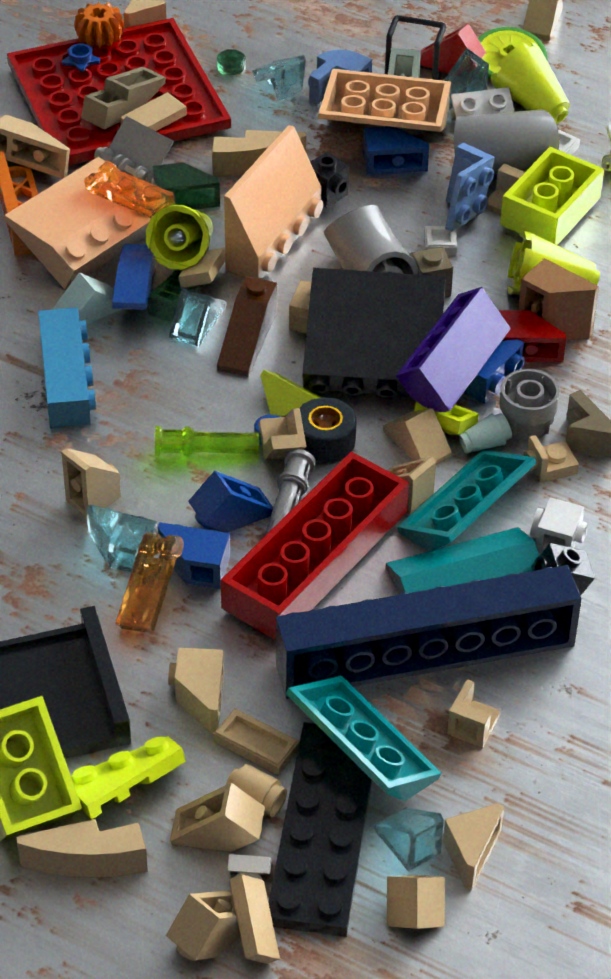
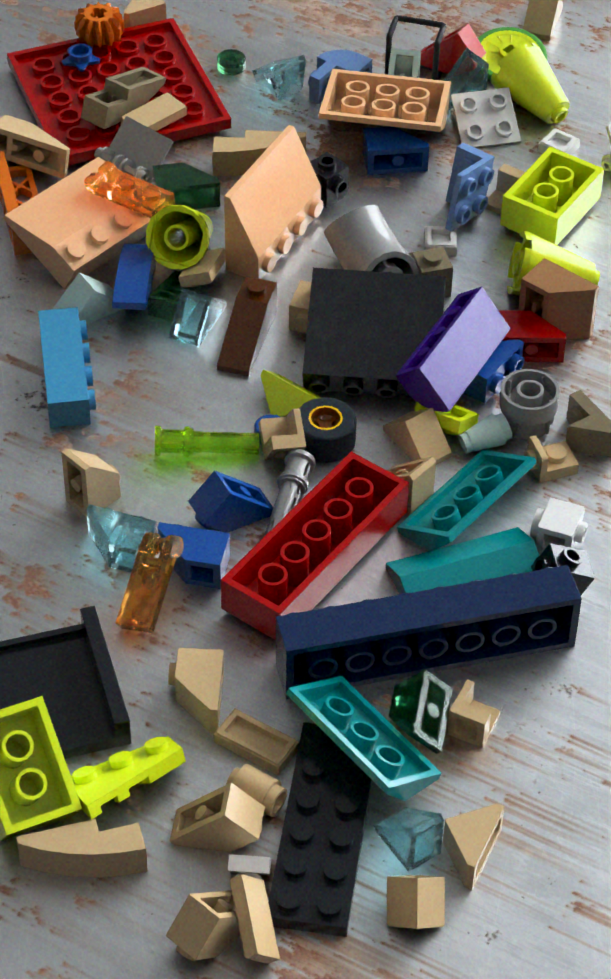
(422, 709): none -> clear green slope
(509, 137): light grey brick -> none

